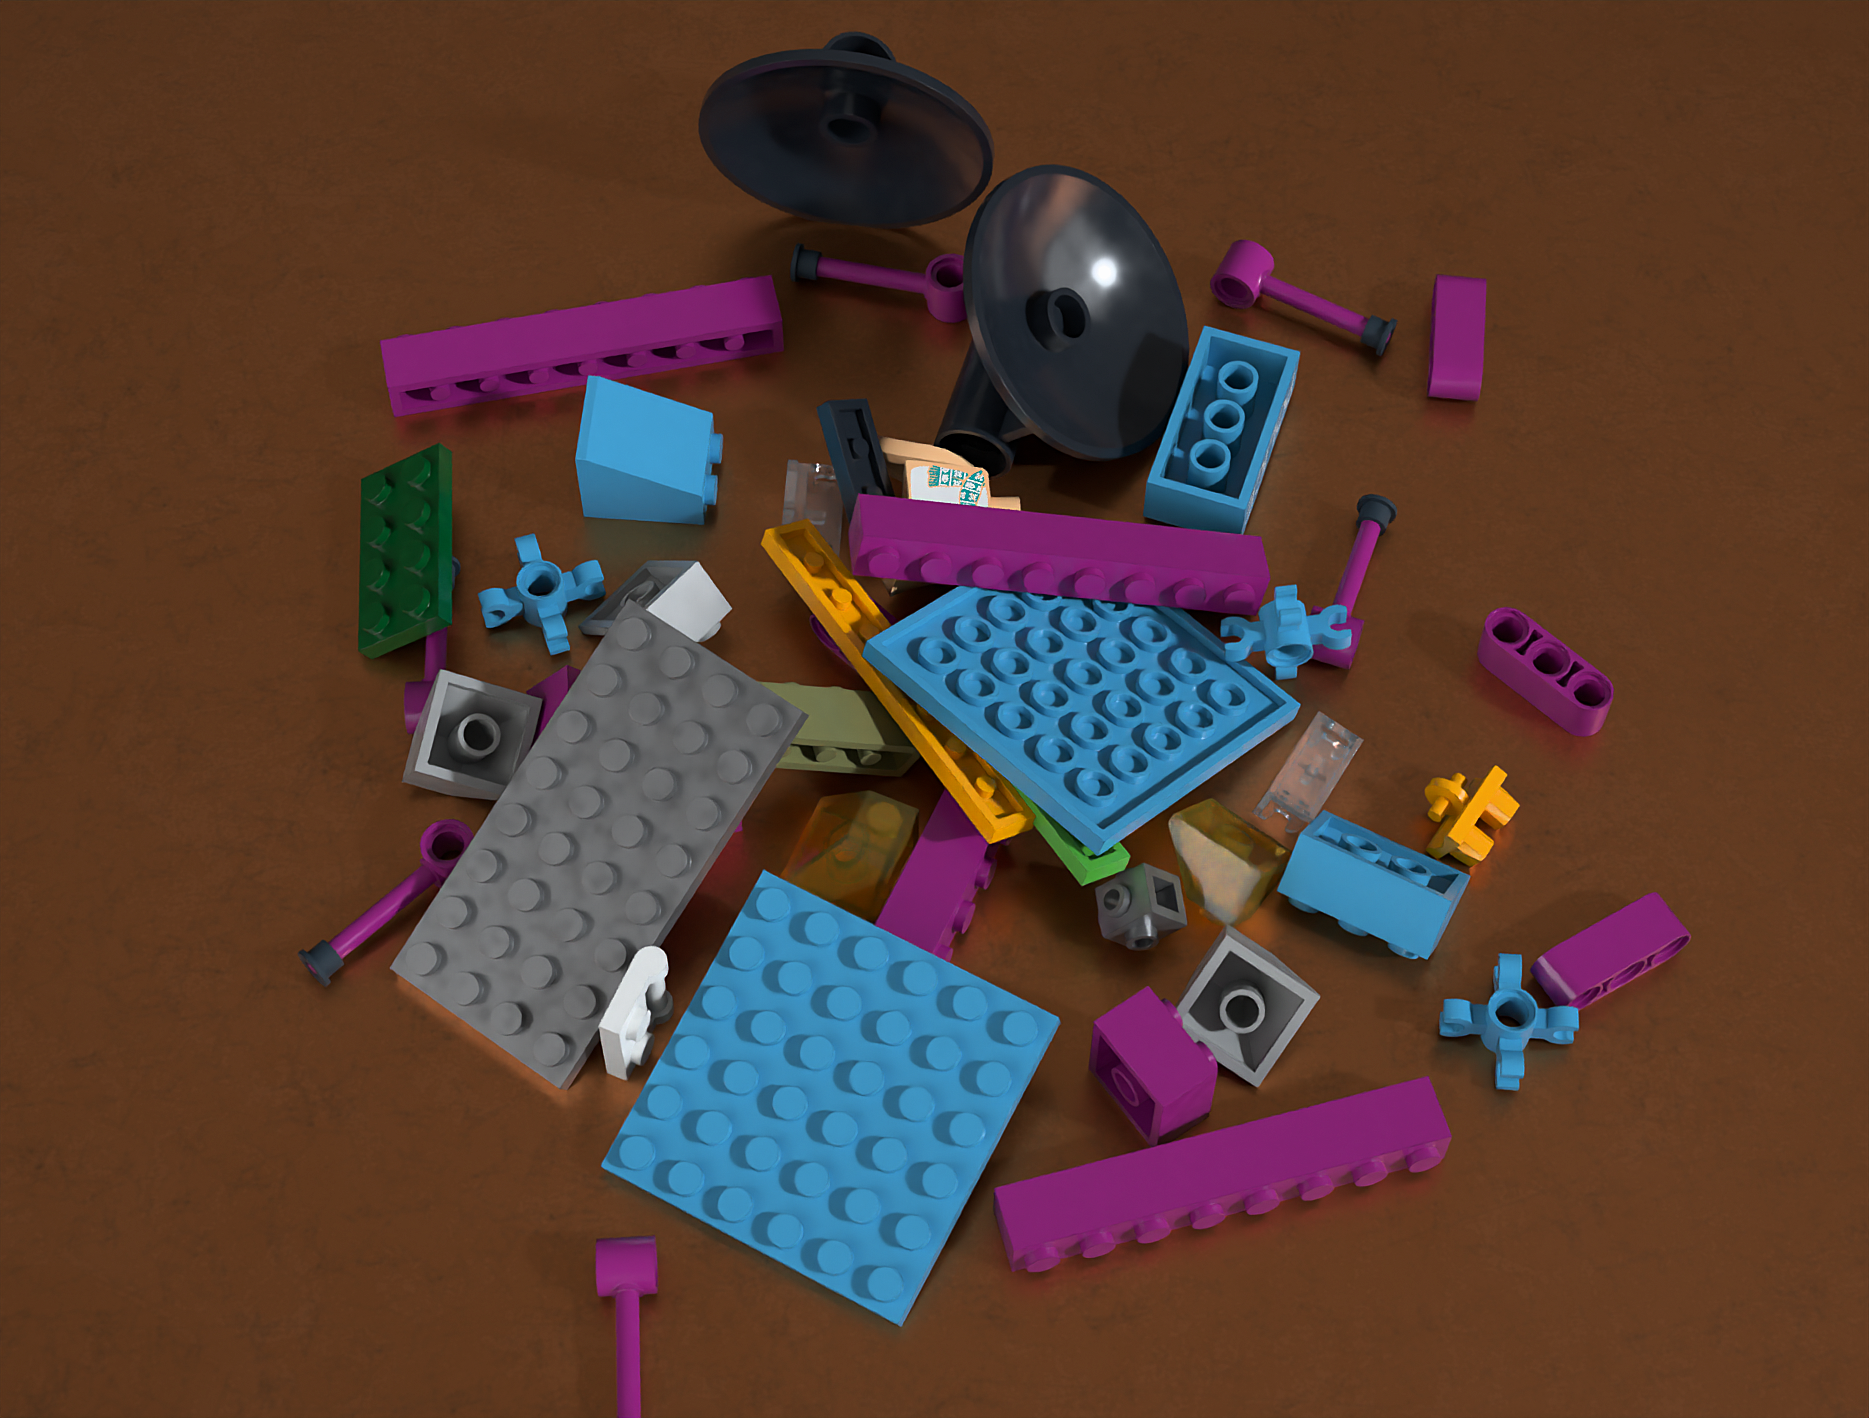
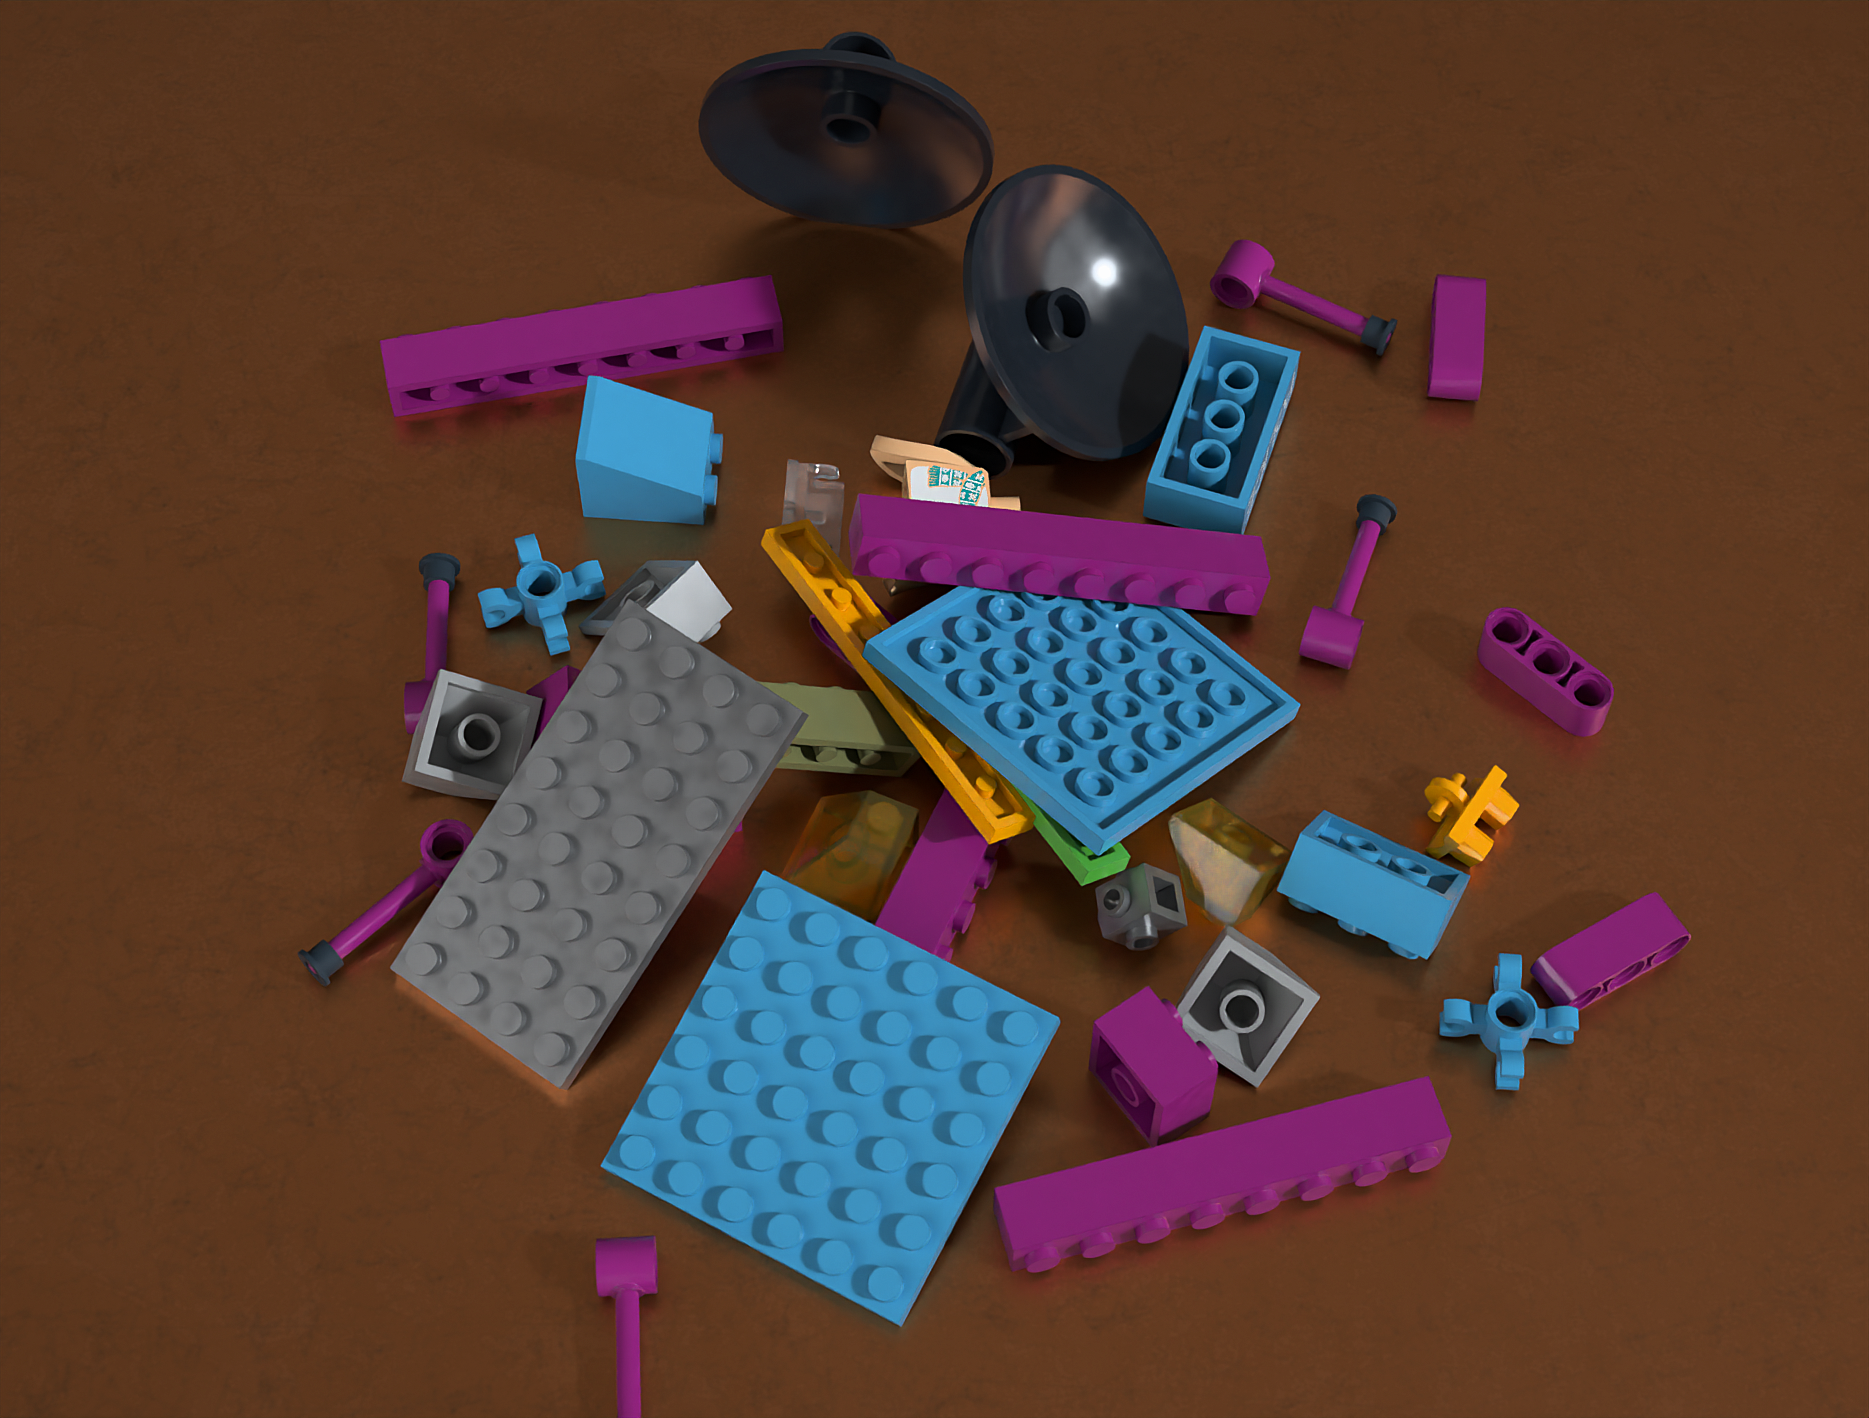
(405, 551): dark green plate -> none
(635, 1011): white plate -> none
(854, 450): black plate -> none
(940, 285): magenta piece -> none
(1285, 632): dark azure pin -> none
(1309, 772): clear hinge -> none

